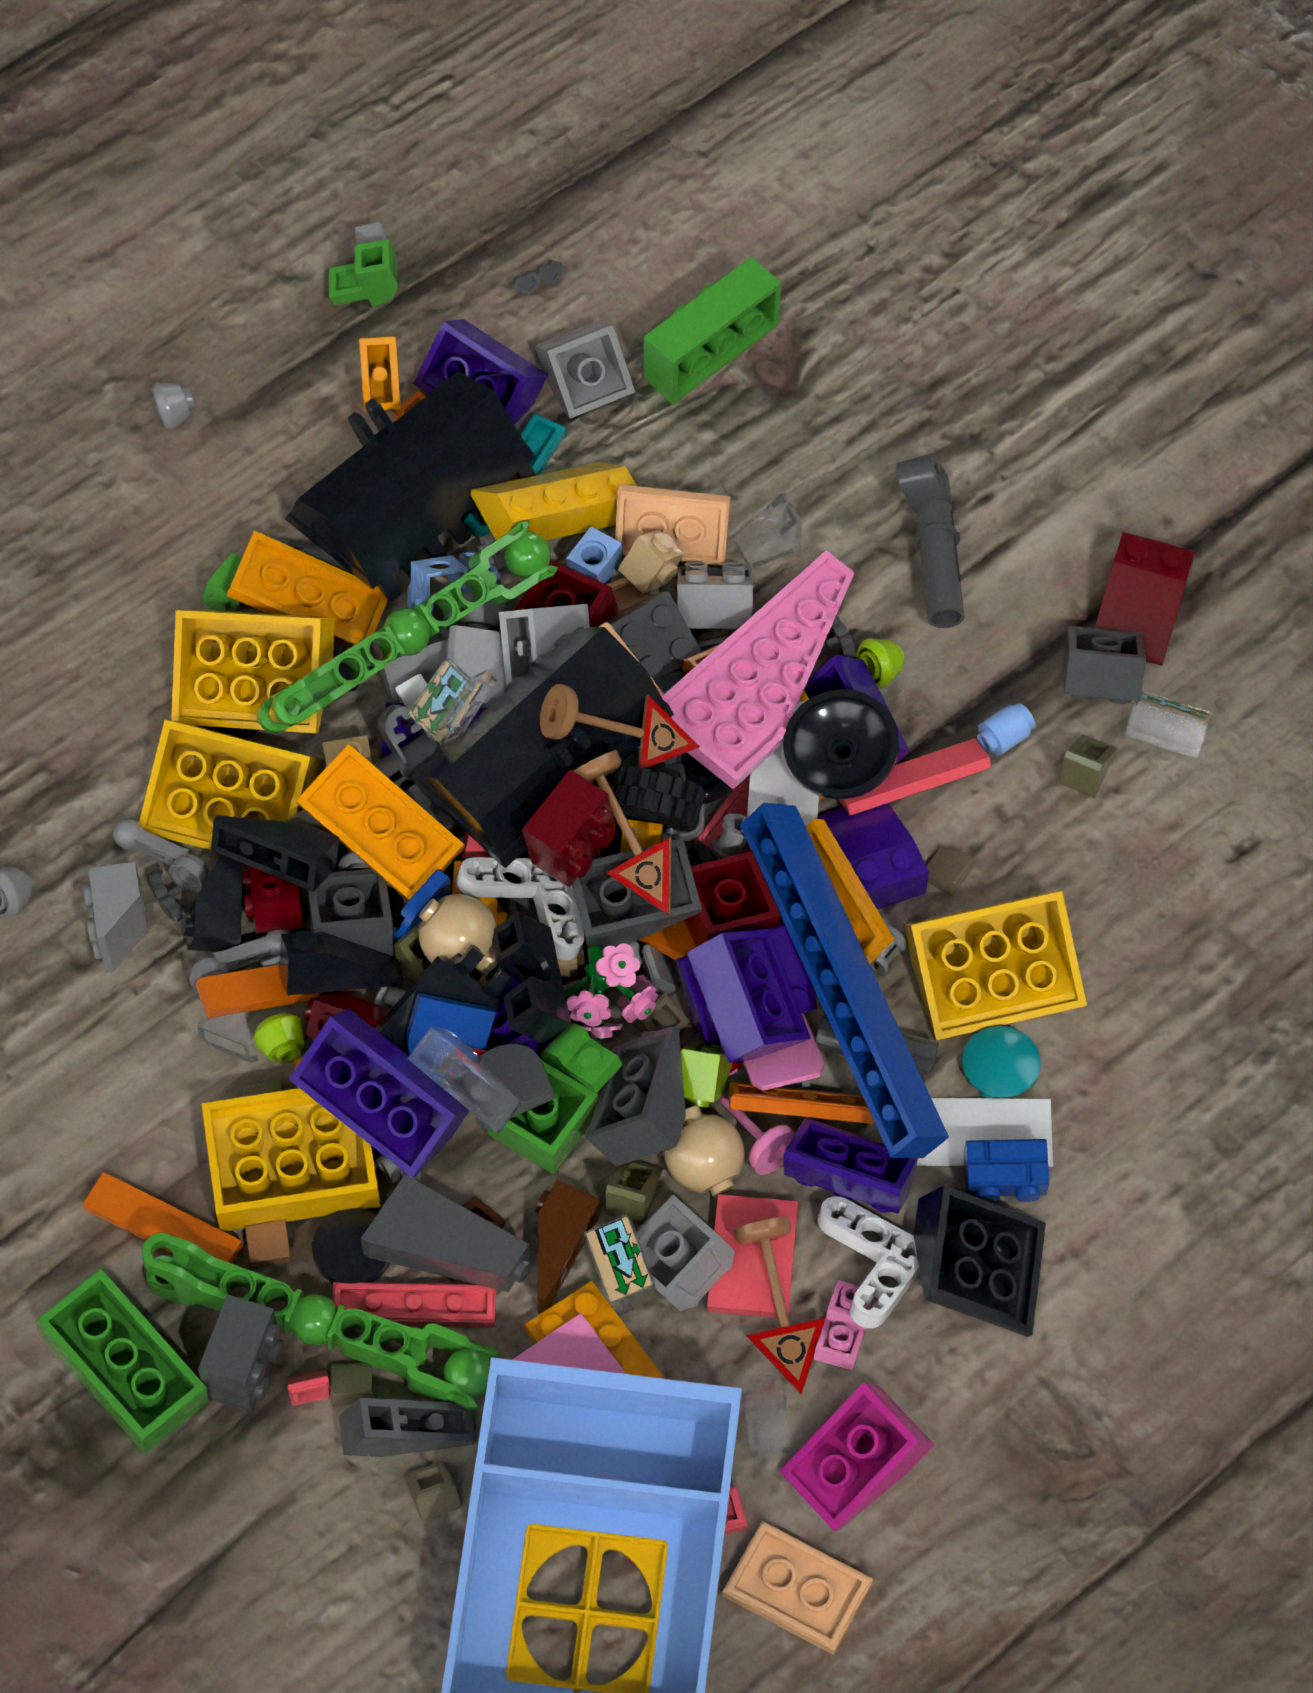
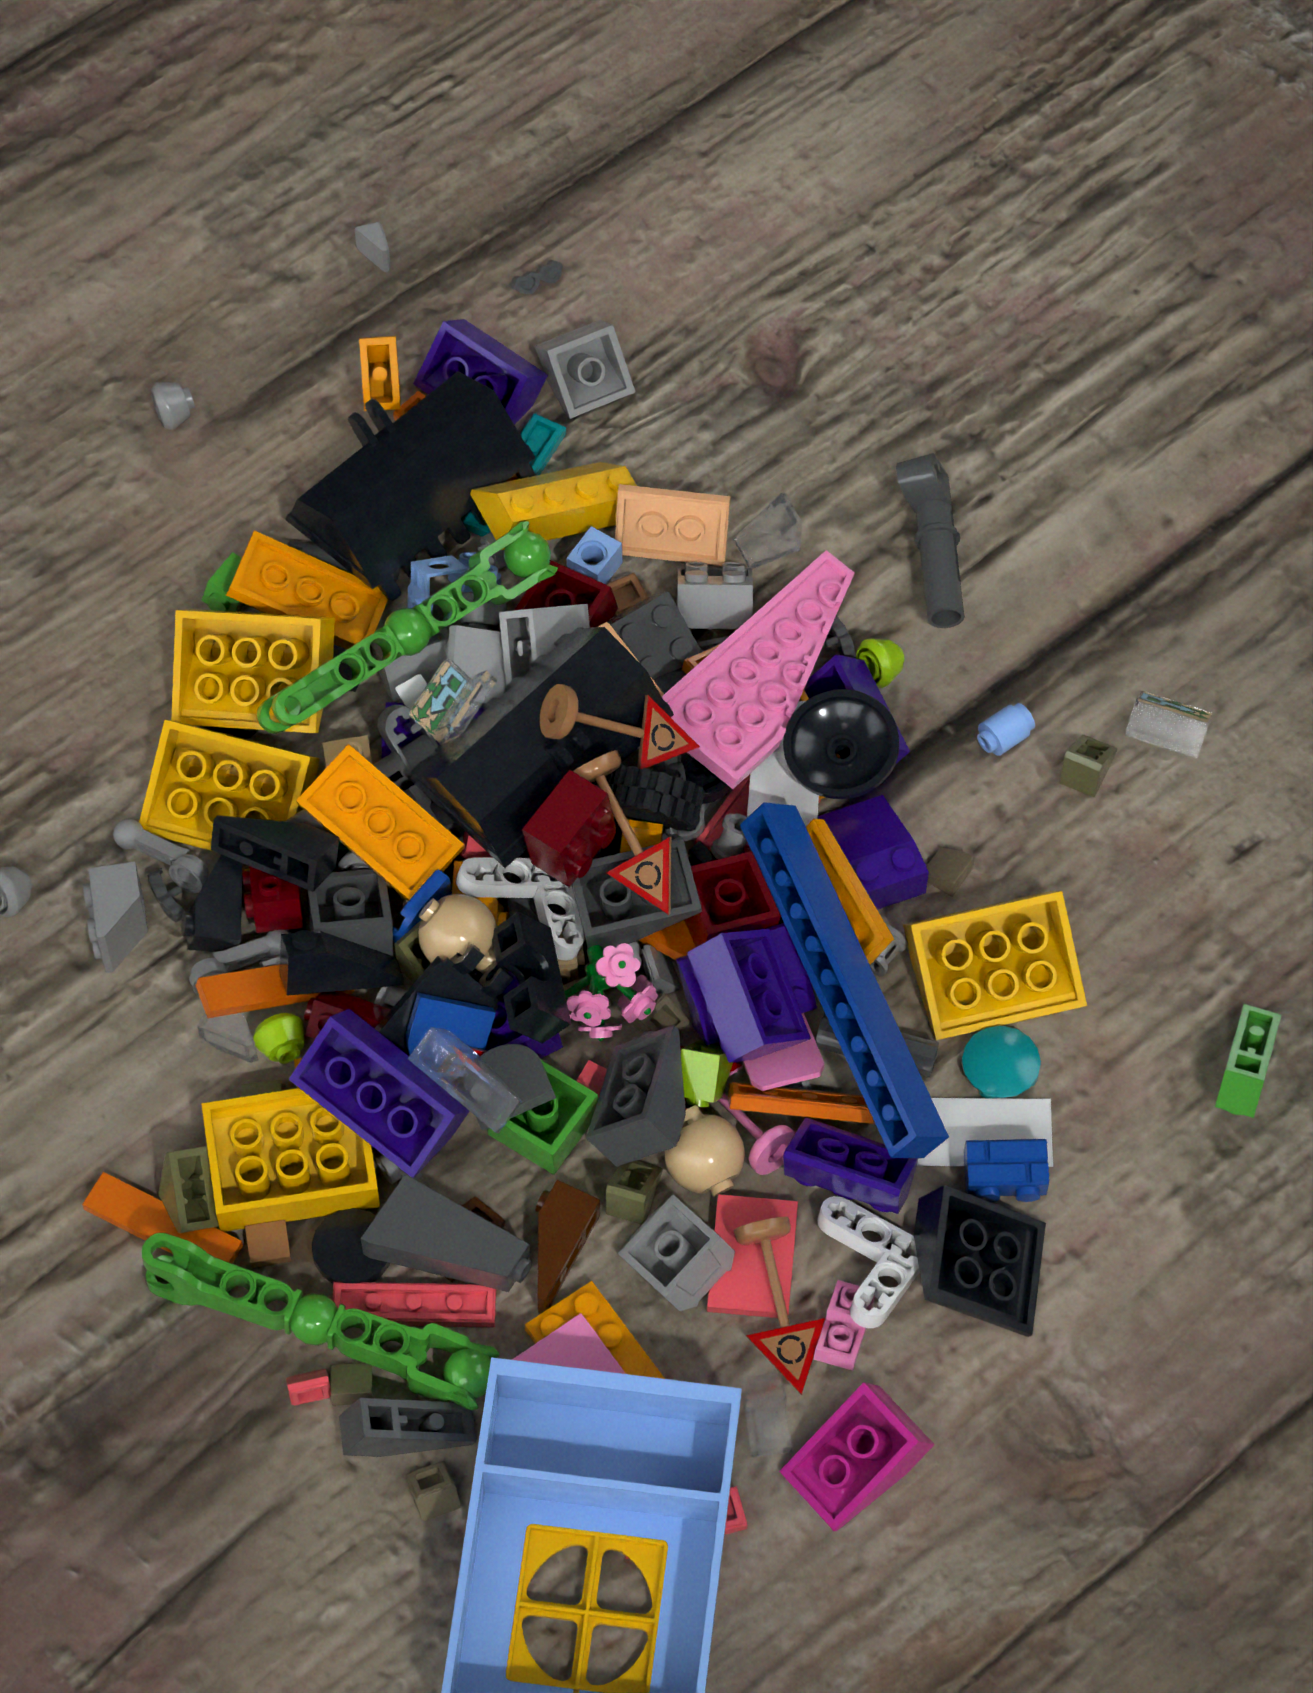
(123, 1361): bright green brick -> none
(188, 1190): none -> olive slope
(240, 1353): dark grey brick -> none
(369, 278): bright green brick -> none
(581, 1057): bright green brick -> none
(620, 1262): panel -> none
(651, 561): tan brick -> none
(711, 330): bright green brick -> none
(797, 1587): light nougat tile -> none
(923, 774): coral tile -> none
(1103, 664): dark grey brick -> none
(1146, 591): dark red slope -> none
(1248, 1061): none -> bright green slope

